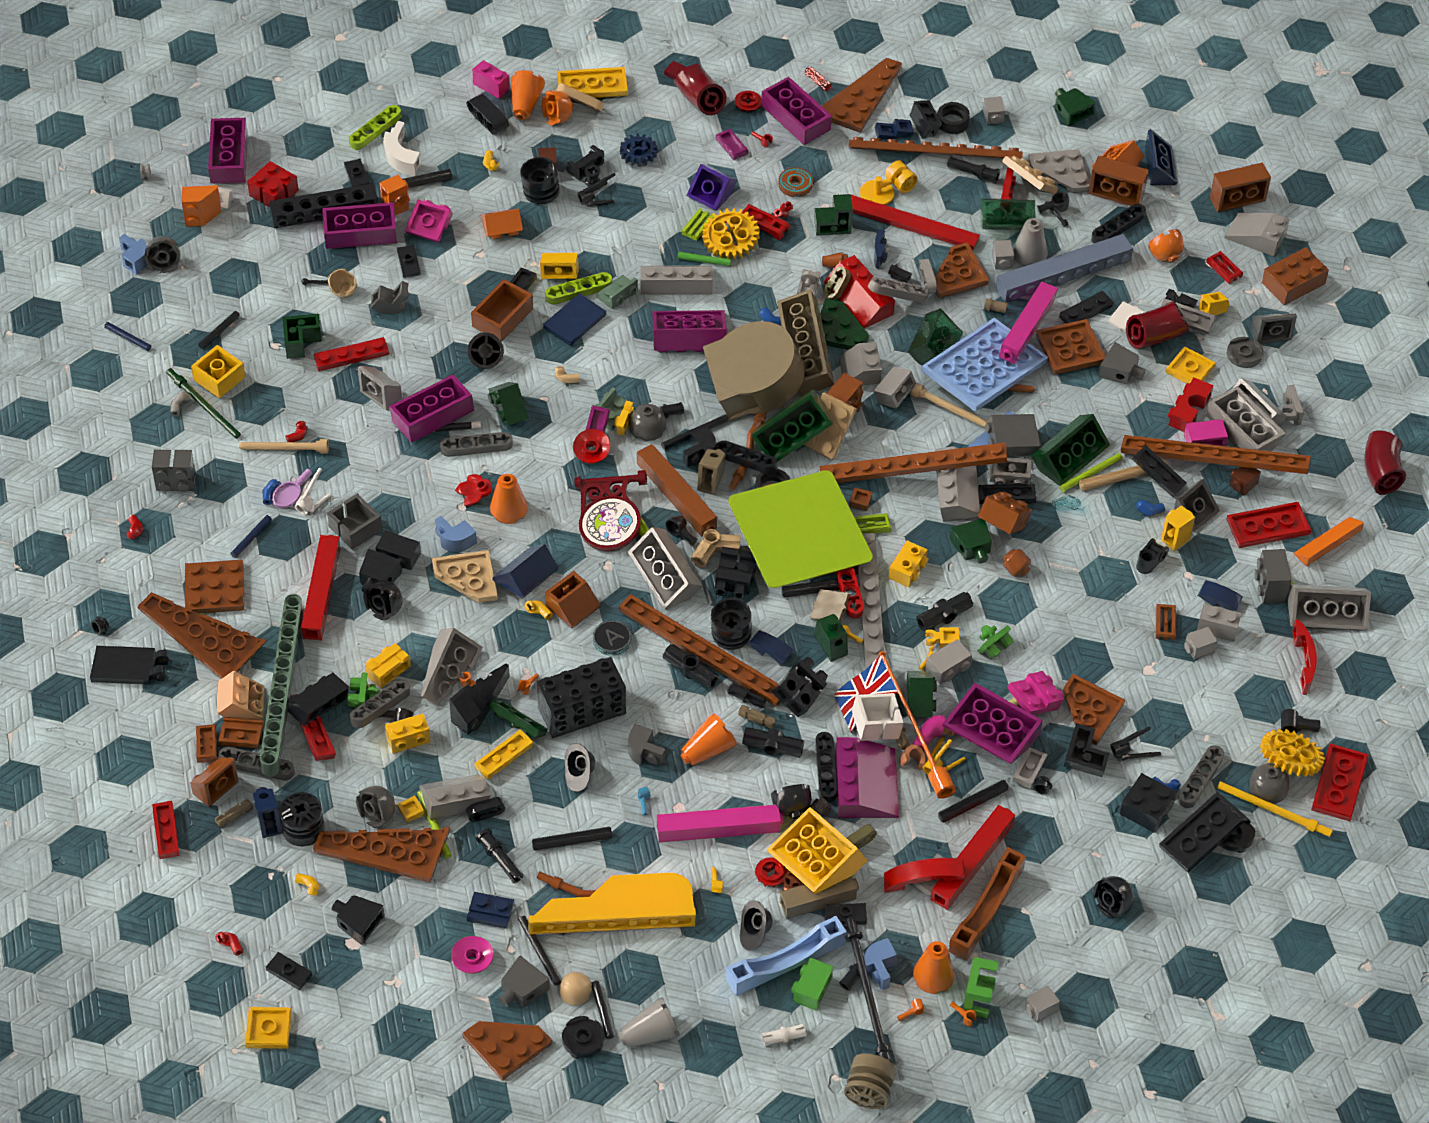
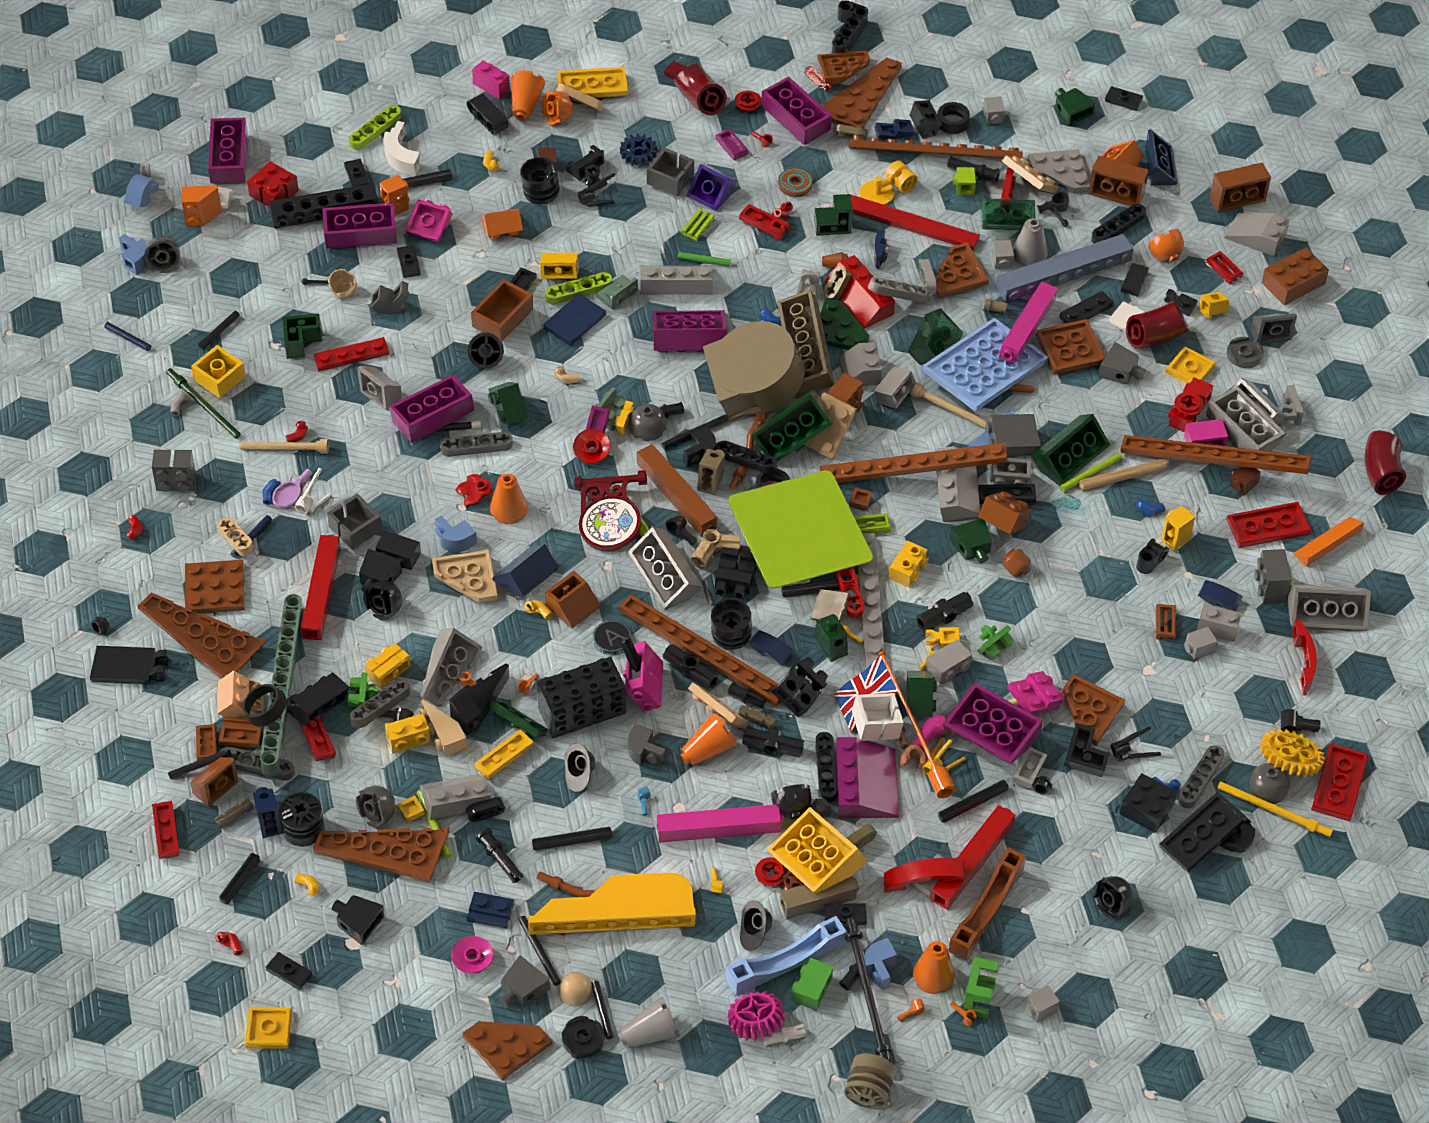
(139, 190): none -> medium blue brick
(196, 765): none -> black bar
(236, 542): none -> tan beam
(239, 878): none -> black axle
(272, 713): none -> black tyre
(446, 730): none -> tan slope
(642, 674): none -> dark pink piece
(665, 174): none -> dark grey piece
(718, 707): none -> tan plate
(744, 227): yellow gear -> none
(756, 1015): none -> dark pink gear
(841, 66): none -> dark orange plate
(843, 130): none -> dark tan plate
(855, 21): none -> black beam
(895, 271): black pin -> none
(965, 180): none -> lime brick
(1124, 98): none -> black plate
(1134, 279): none -> black tile
(1159, 471): black plate -> none
(1183, 399): none -> red gear
(1195, 318): light grey plate -> none
(1200, 502): dark grey slope -> none

